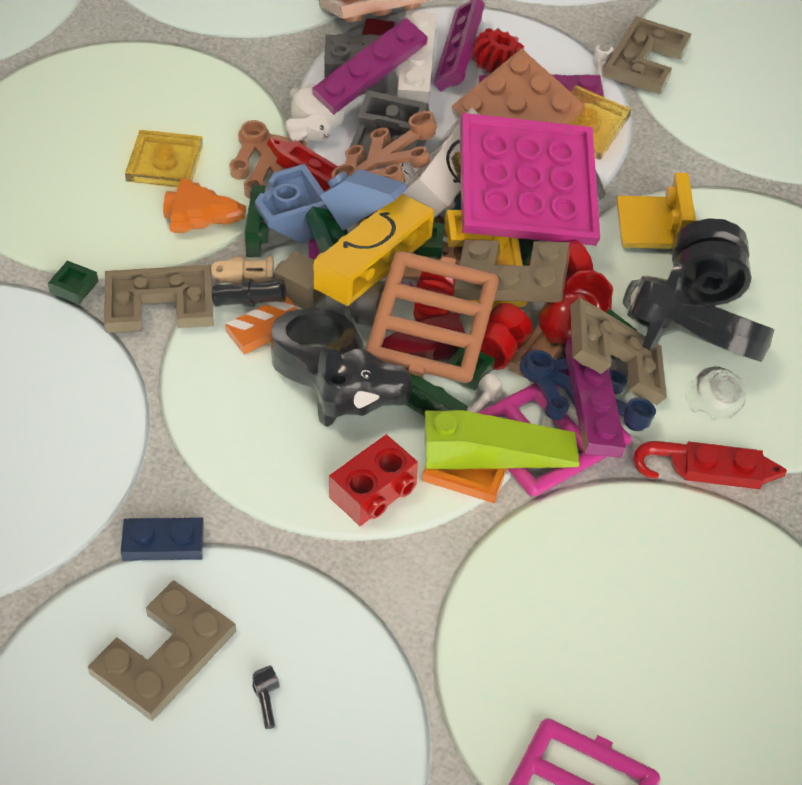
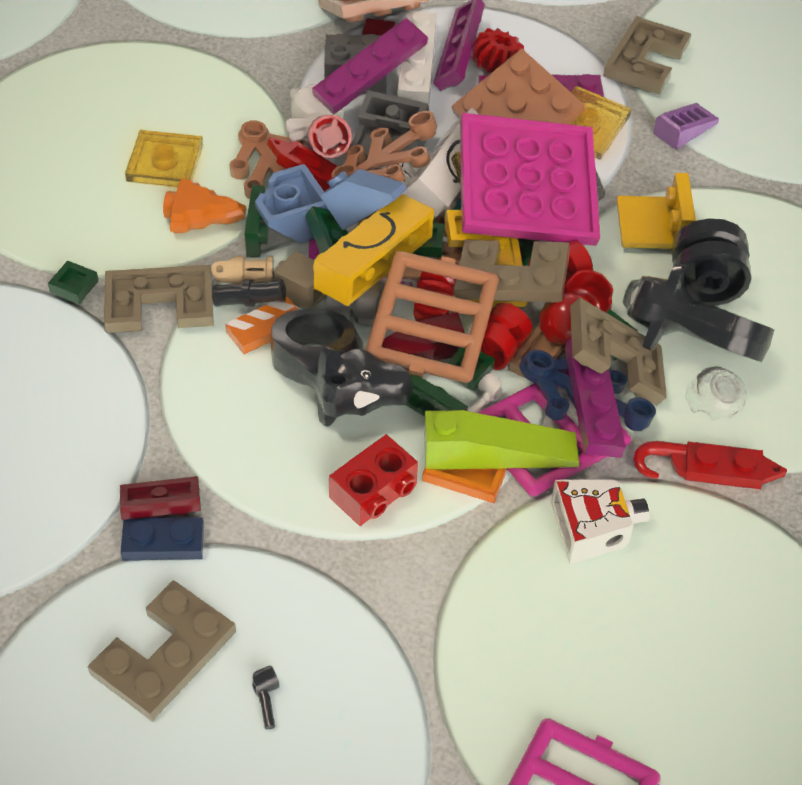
(160, 498): none -> dark red plate
(329, 136): none -> wheel
(594, 517): none -> white torso
(601, 59): white hand -> none
(684, 124): none -> medium lavender slope

